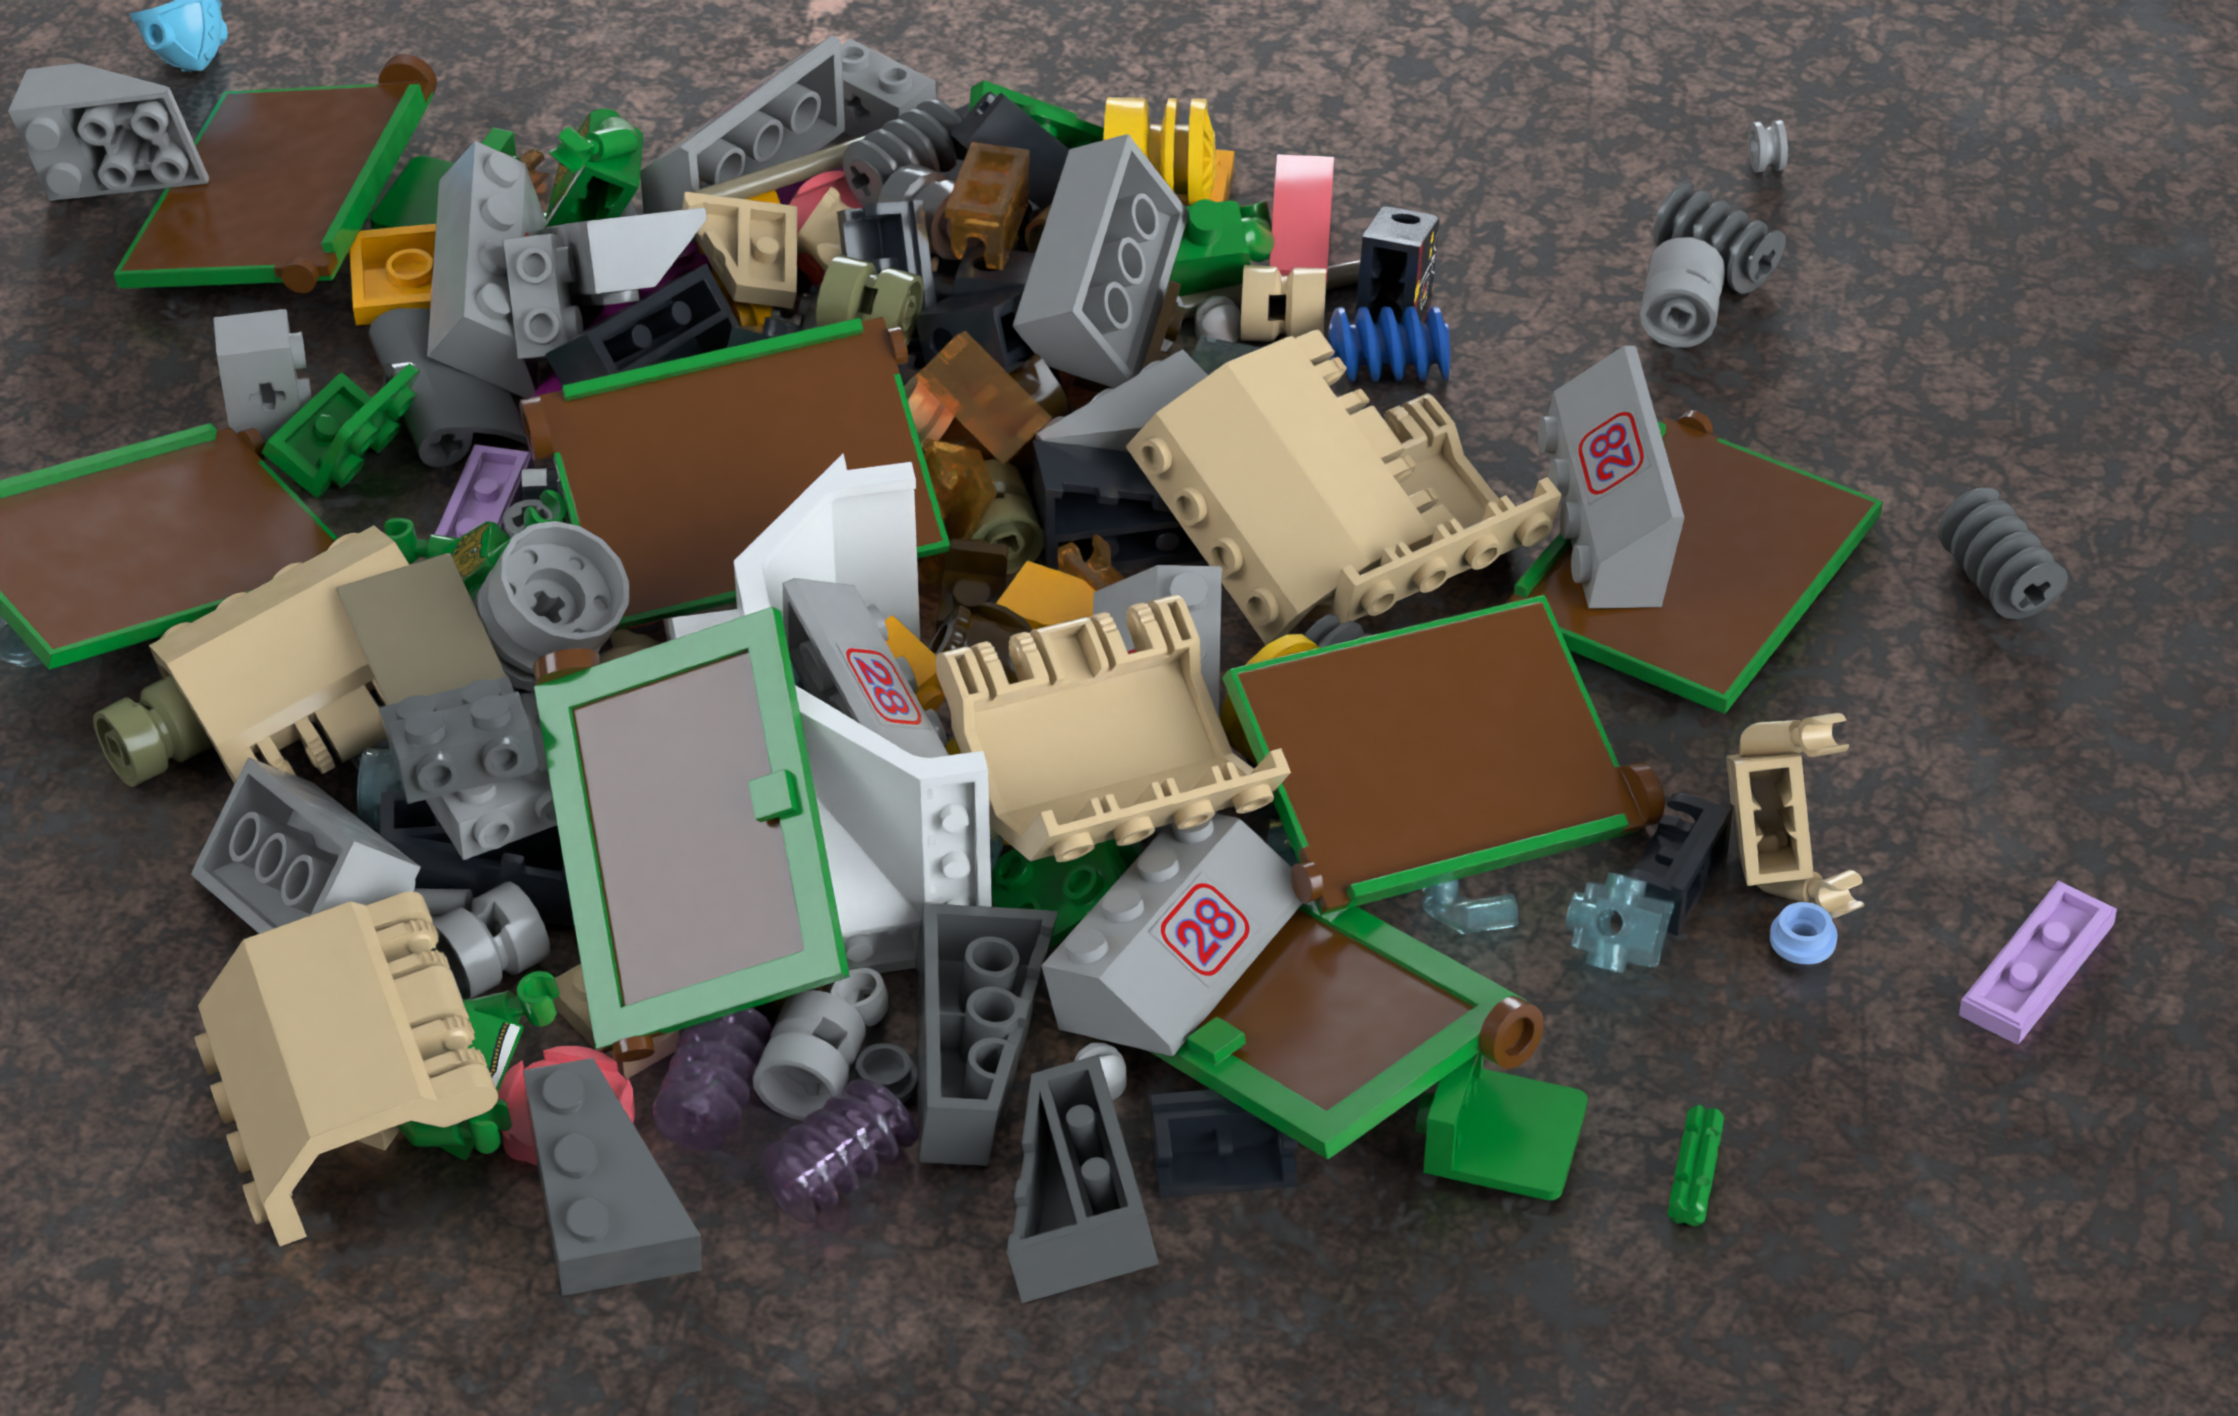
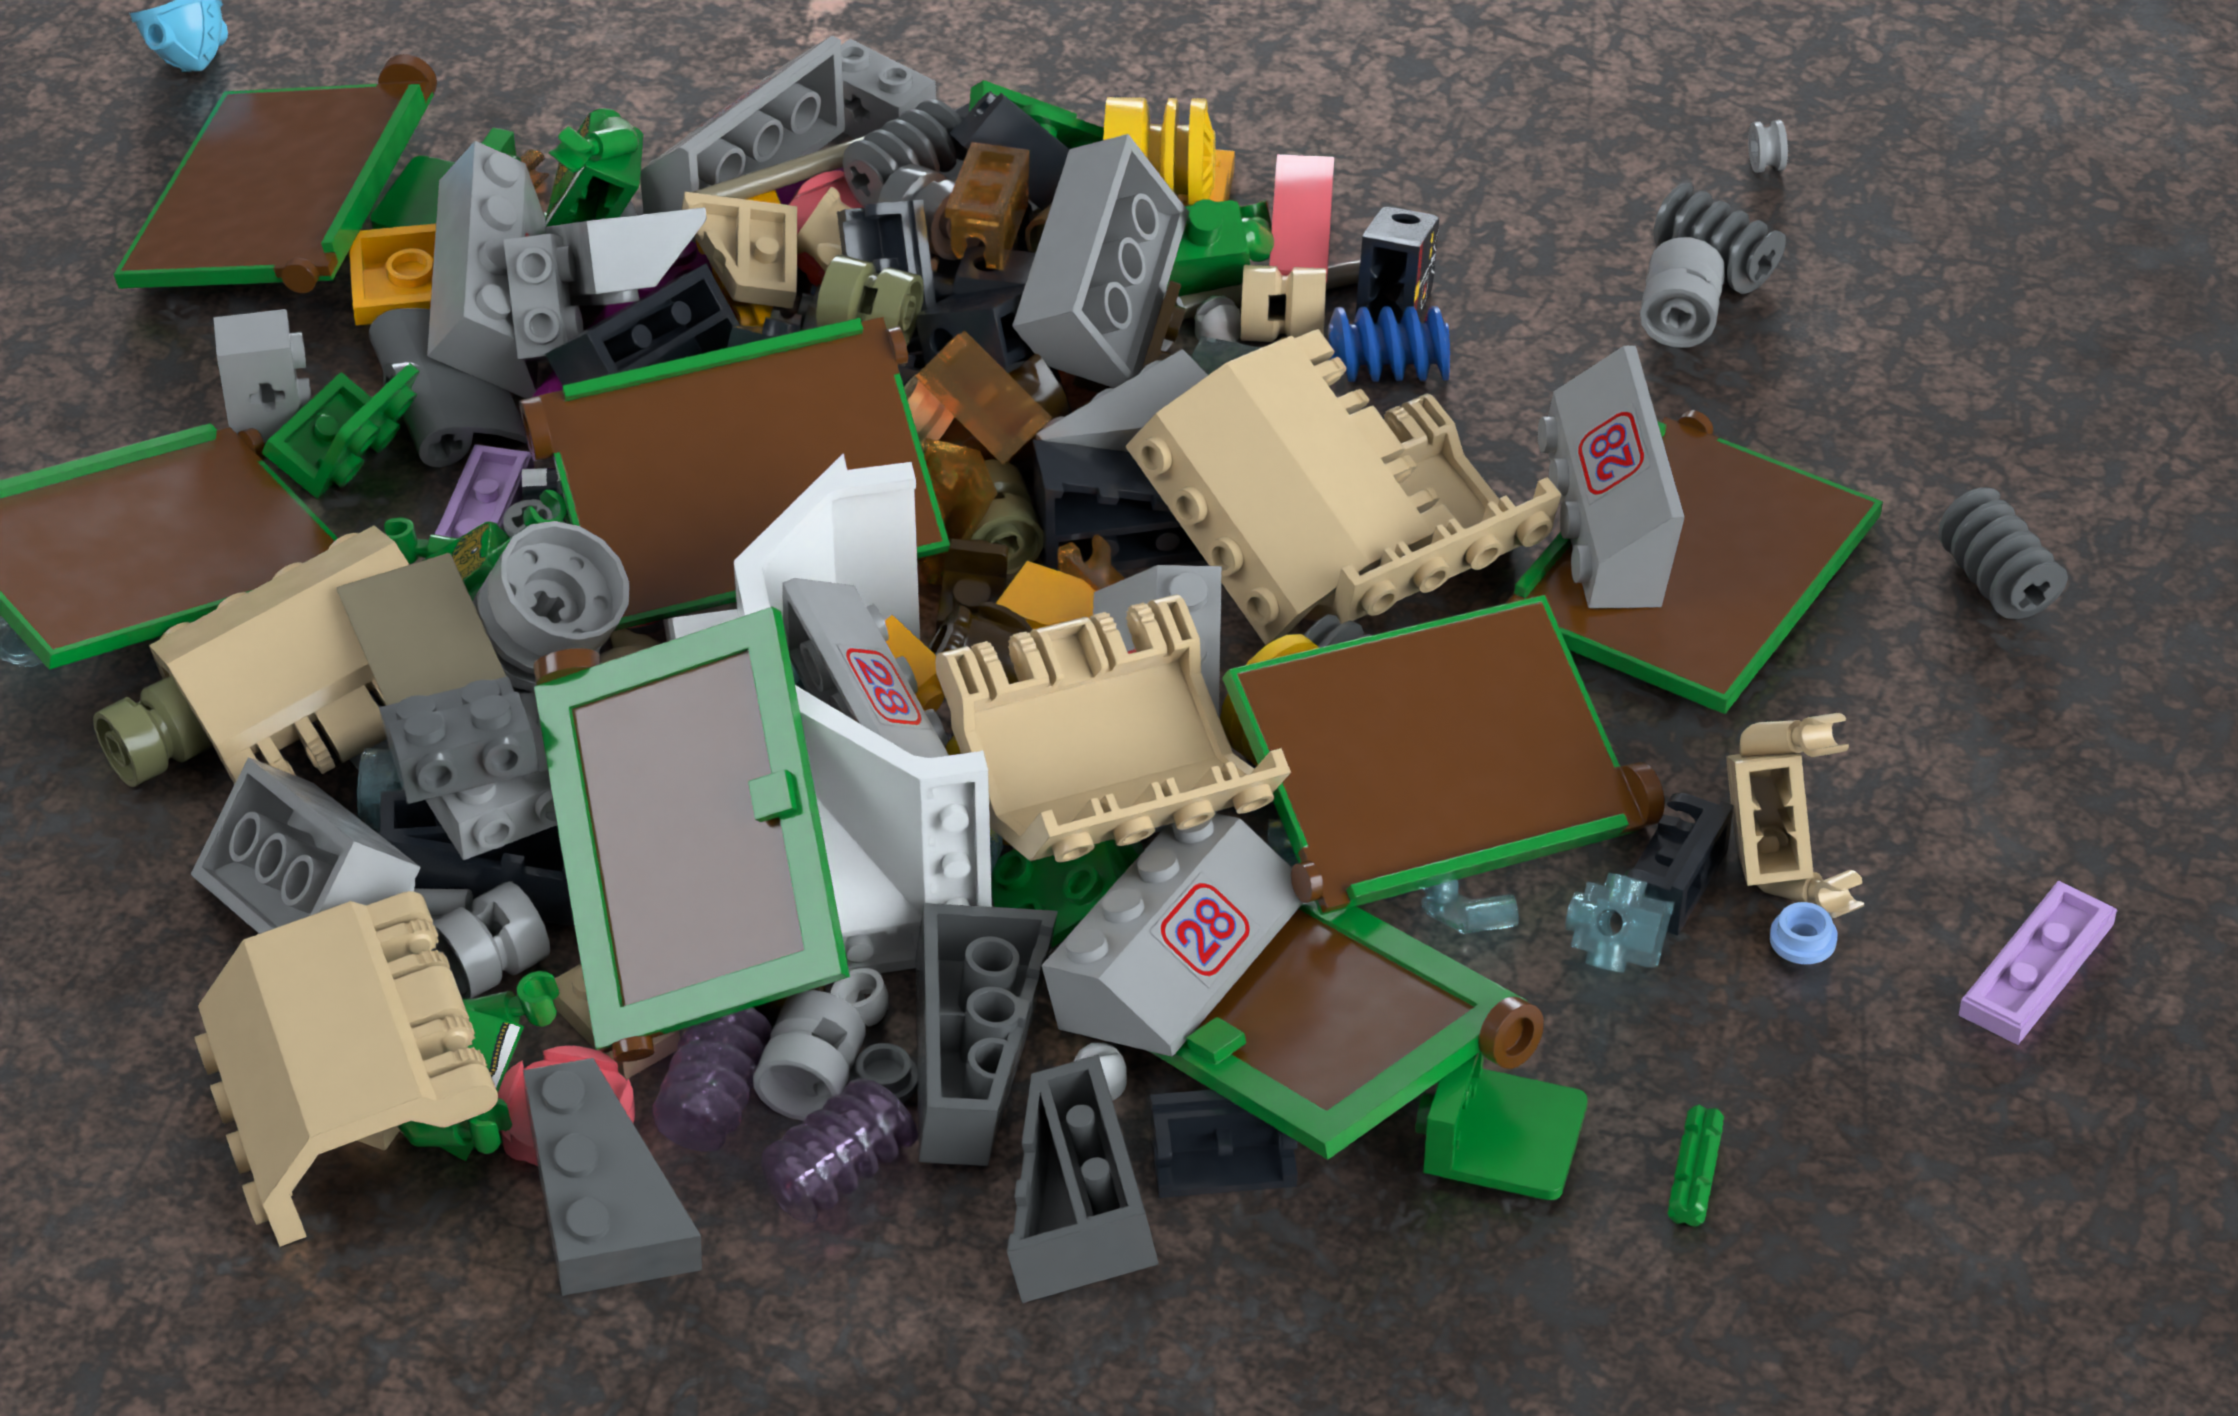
(102, 133): light grey slope -> none

